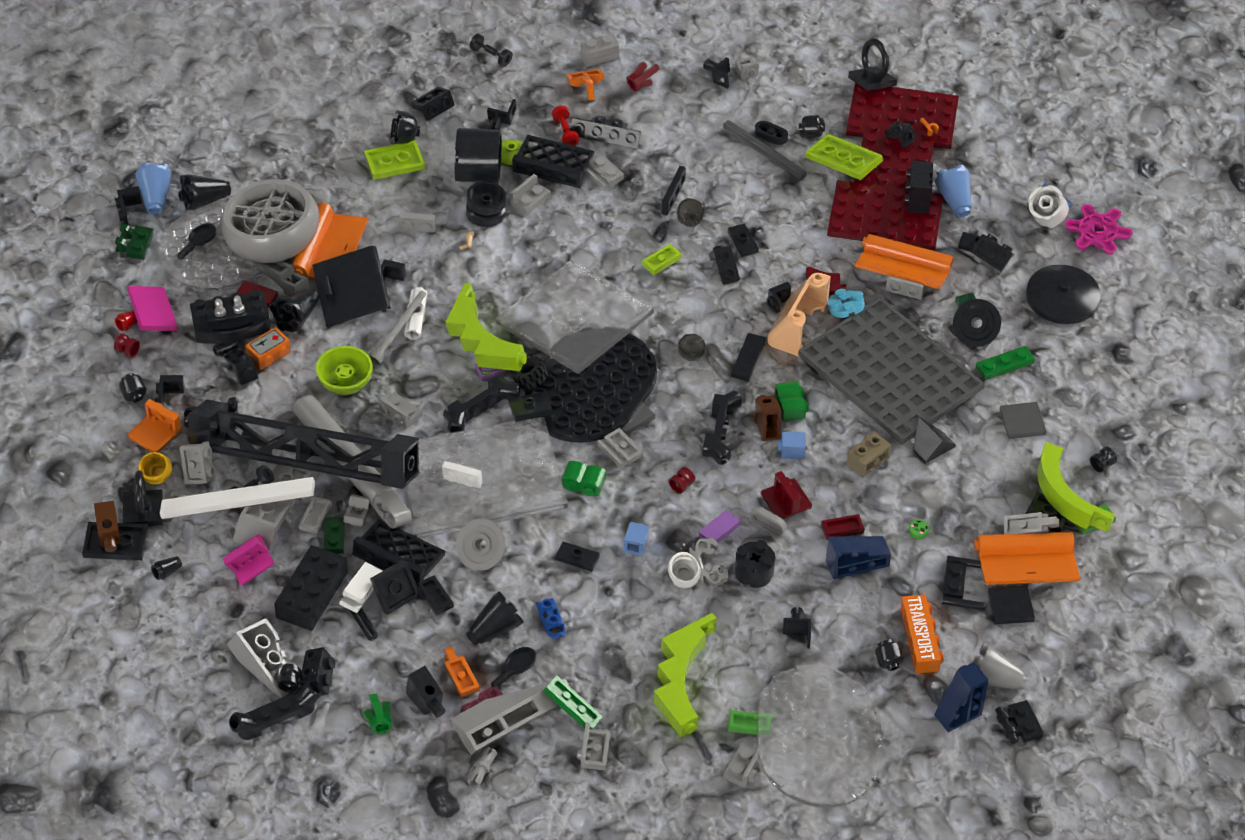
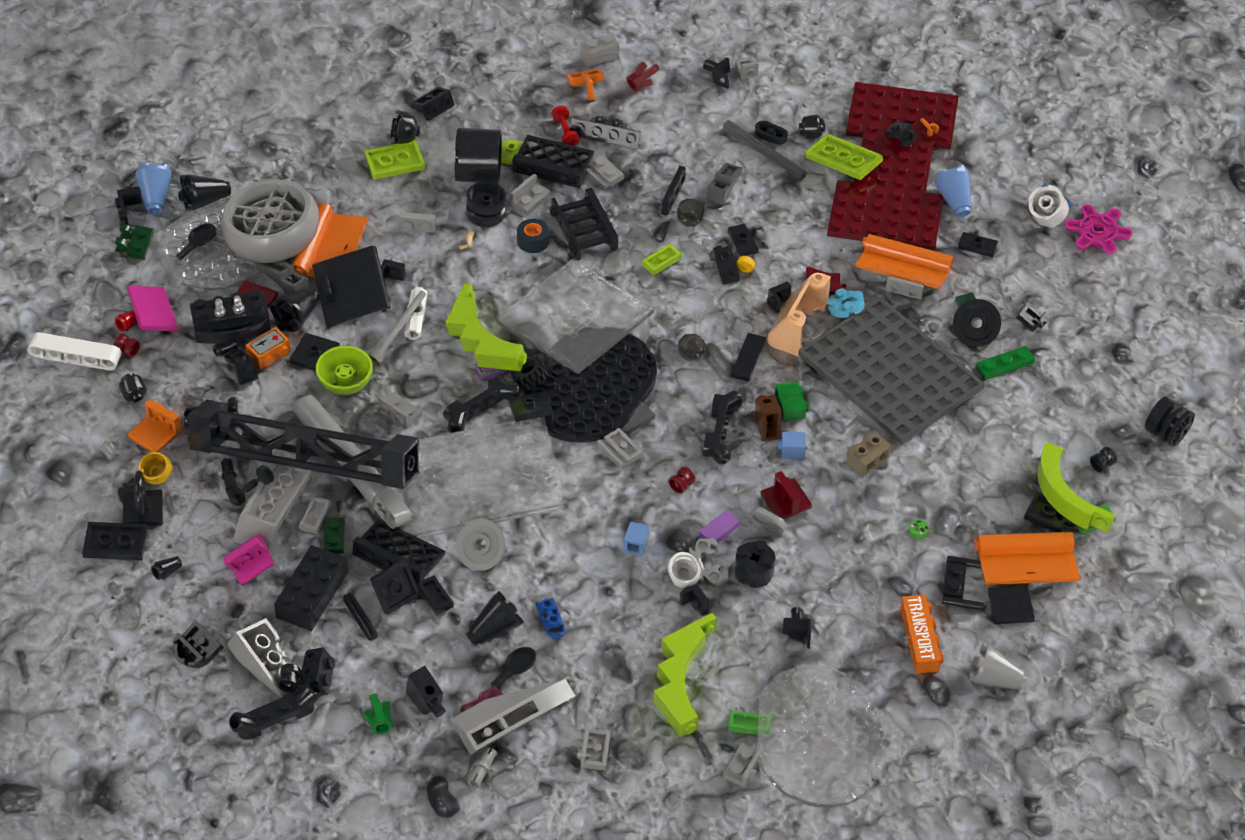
(74, 351): none -> white beam
(107, 525): reddish brown torso -> none
(169, 384): black bracket -> none
(195, 646): none -> black slope
(197, 463): light grey bracket -> none
(228, 475): none -> black axle
(237, 497): white tile -> none
(310, 350): none -> black plate
(357, 510): light grey bracket -> none
(359, 588): white piece -> none
(460, 673): orange plate -> none
(462, 474): white plate -> none
(499, 117): black bracket -> none
(504, 57): black wheel -> none
(533, 235): none -> black wheel
(572, 703): plate -> none
(577, 556): black plate -> none
(583, 478): green brick -> none
(596, 213): none -> black fence
(696, 597): none -> black bracket
(723, 183): none -> dark grey slope
(745, 264): none -> yellow tile
(842, 526): dark red tile -> none
(856, 555): dark blue wedge -> none
(873, 77): black tile -> none
(889, 655): black head -> none
(919, 187): black wedge -> none
(930, 441): black slope -> none
(963, 698): dark blue wedge -> none
(992, 252): black bracket -> none
(1022, 420): dark grey tile -> none
(1024, 720): black plate -> none
(1029, 523): light grey hinge -> none
(1031, 318): none -> black bracket
(1063, 294): black dish -> none
(1169, 421): none -> black wheel

